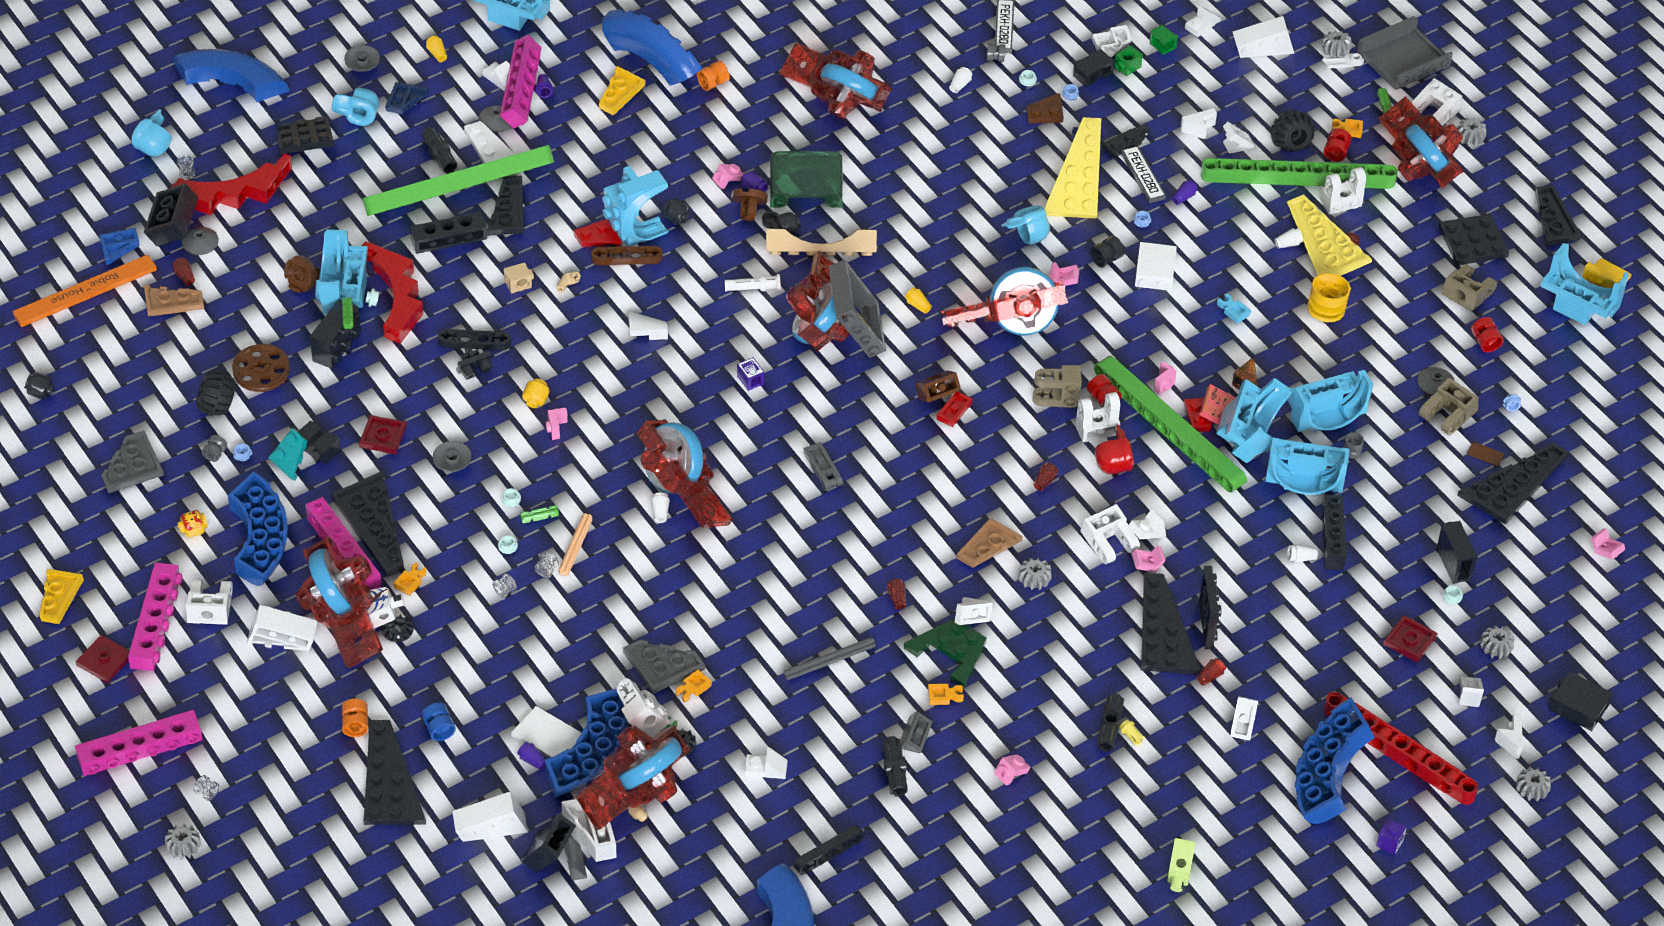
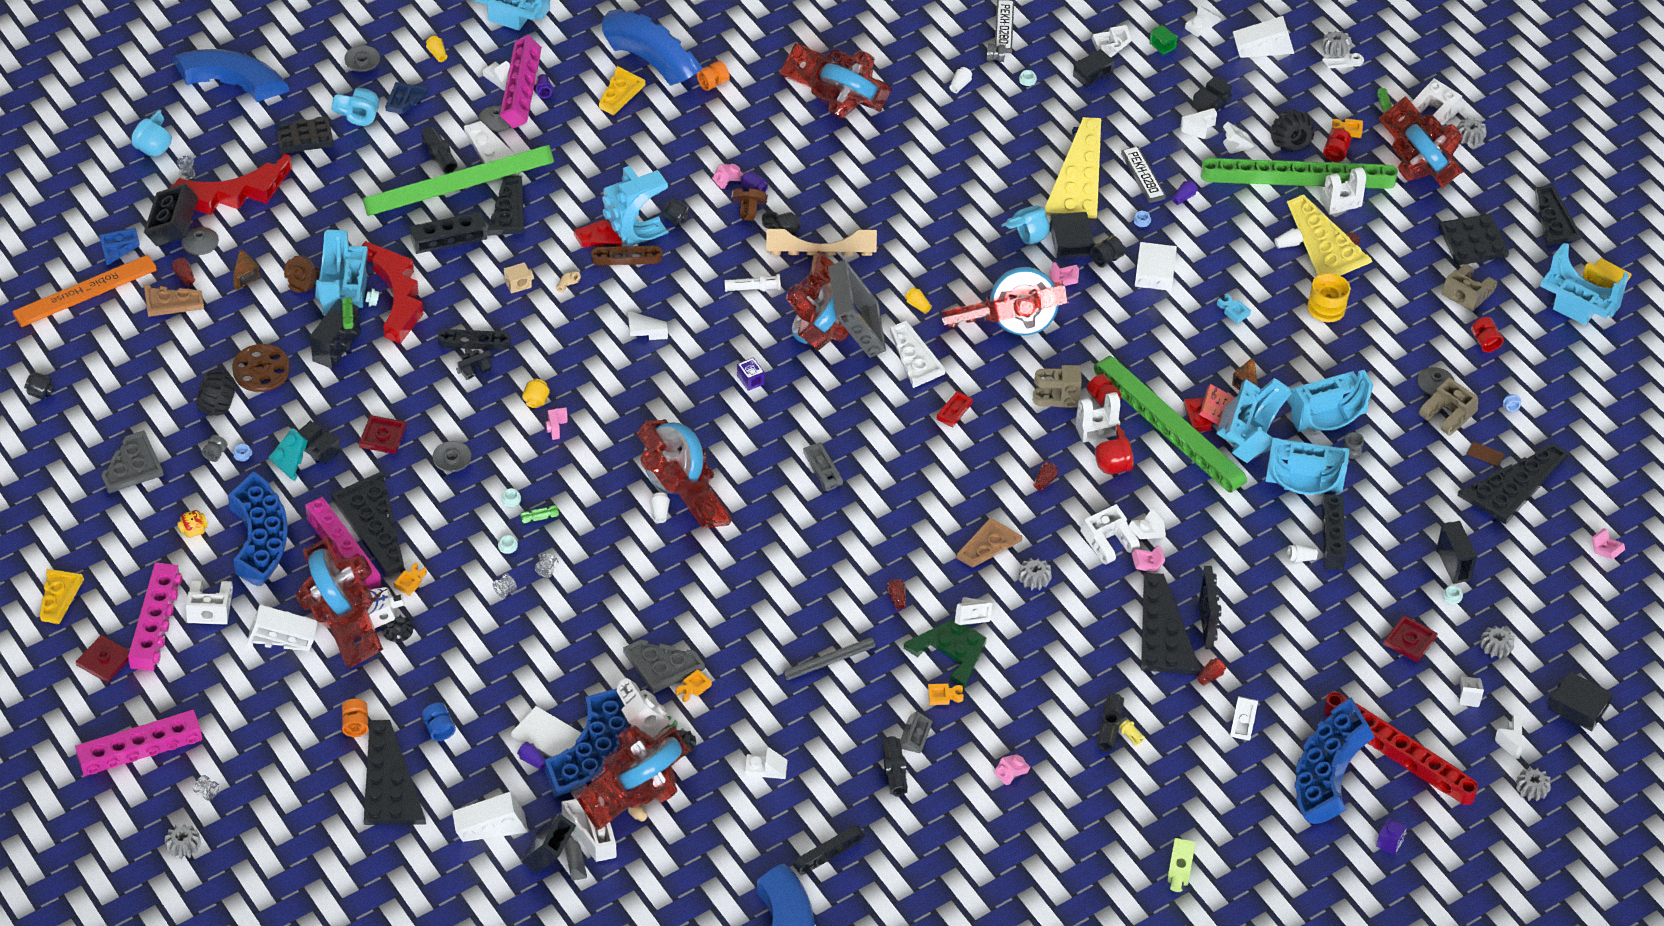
(245, 270): none -> clear orange slope
(575, 544): light nougat axle -> none
(806, 176): clear green windscreen -> none
(915, 355): none -> white wing
(937, 386): reddish brown brick -> none
(1046, 110): reddish brown wing -> none
(1070, 92): light blue plate -> none
(1071, 234): none -> black brick
(1126, 140): black hinge -> none
(1128, 60): green brick -> none
(1166, 378): bright pink bracket -> none
(1212, 96): none -> black brick
(1402, 53): dark grey panel -> none

